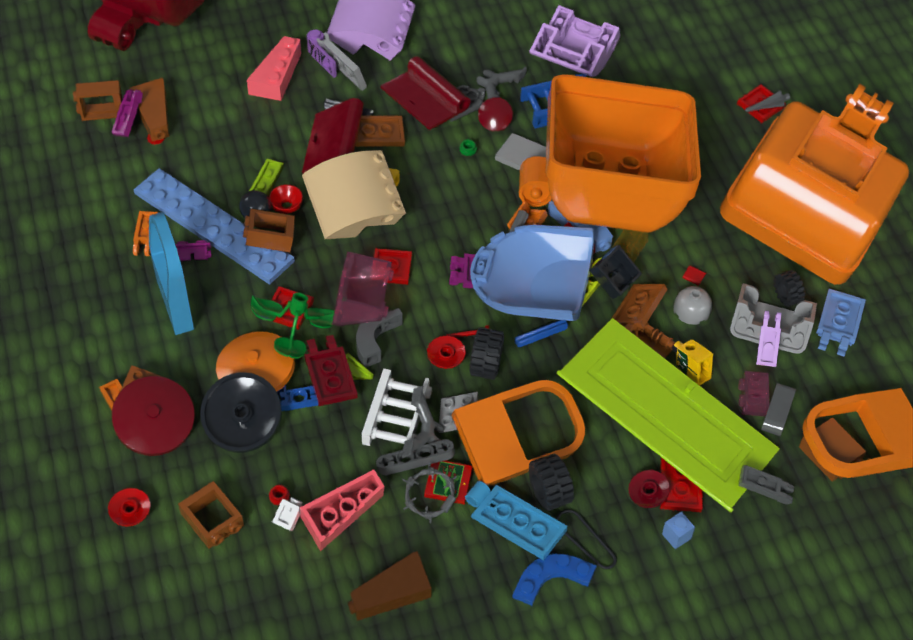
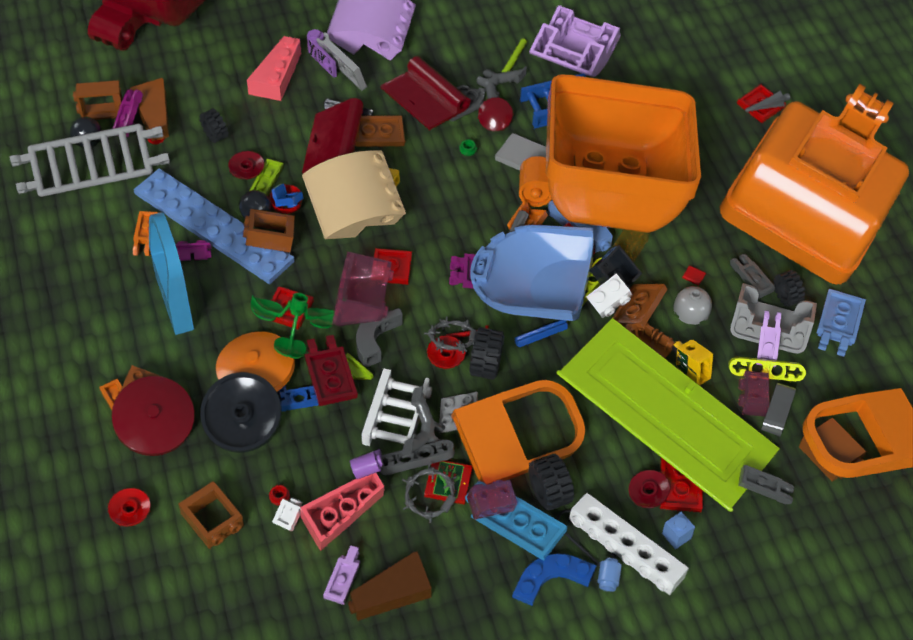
(37, 184): none -> light grey bar
(83, 126): none -> black piece
(213, 125): none -> black tyre
(246, 165): none -> dark red dish
(283, 198): none -> blue bracket
(343, 577): none -> lavender hinge
(367, 464): none -> medium lavender door
(445, 323): none -> dark grey piece
(491, 499): none -> clear pink brick
(515, 55): none -> lime bar
(609, 574): none -> medium blue brick
(610, 296): none -> white bracket
(639, 544): none -> white brick
(752, 275): none -> dark grey hinge
(767, 366): none -> neon yellow beam

